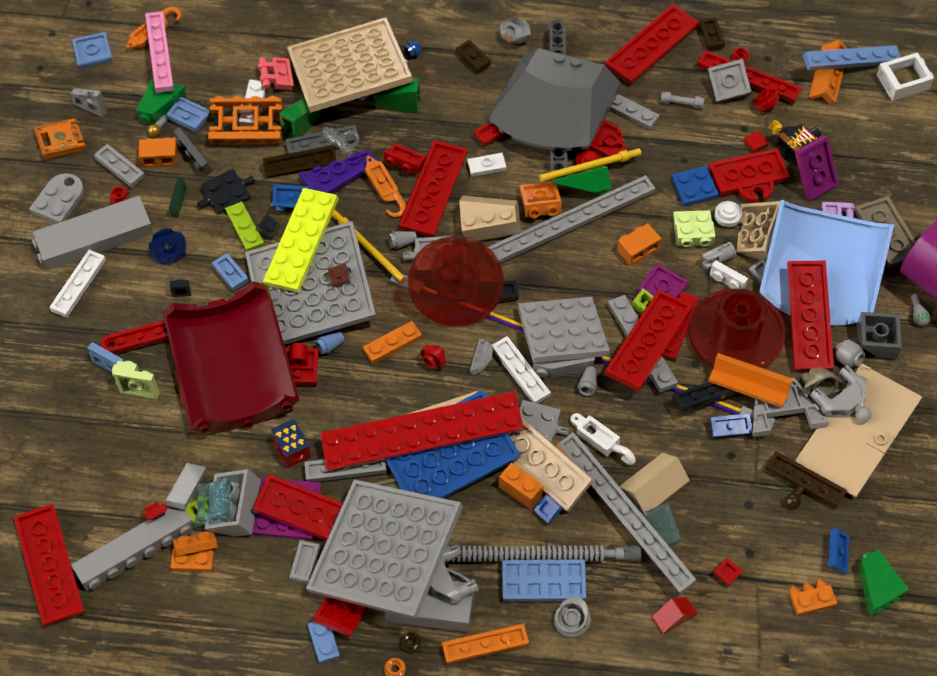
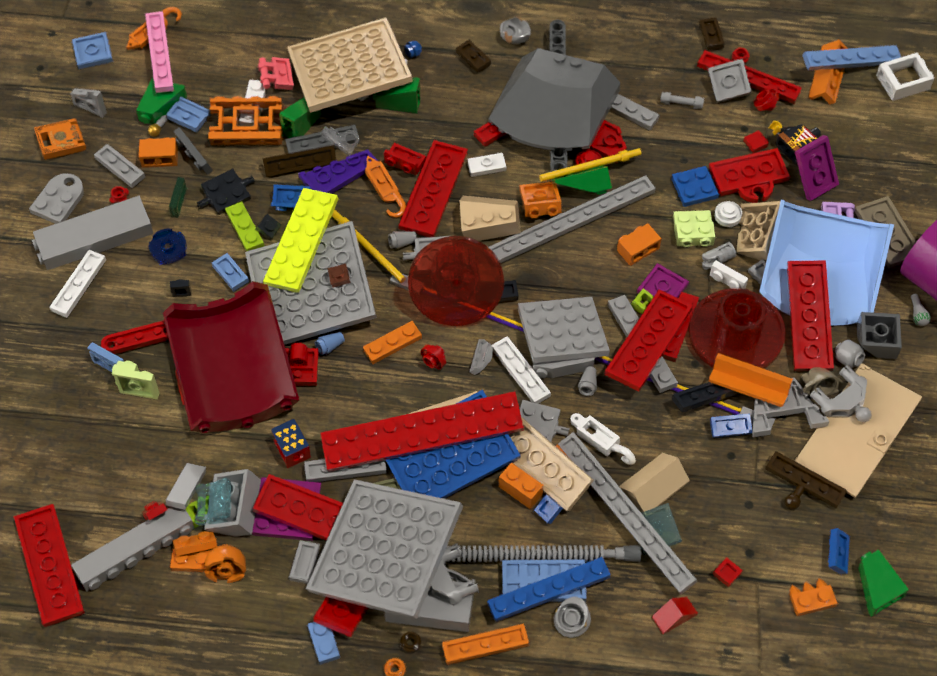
(225, 563): none -> orange cylinder
(548, 589): none -> blue plate
(651, 44): red plate -> none

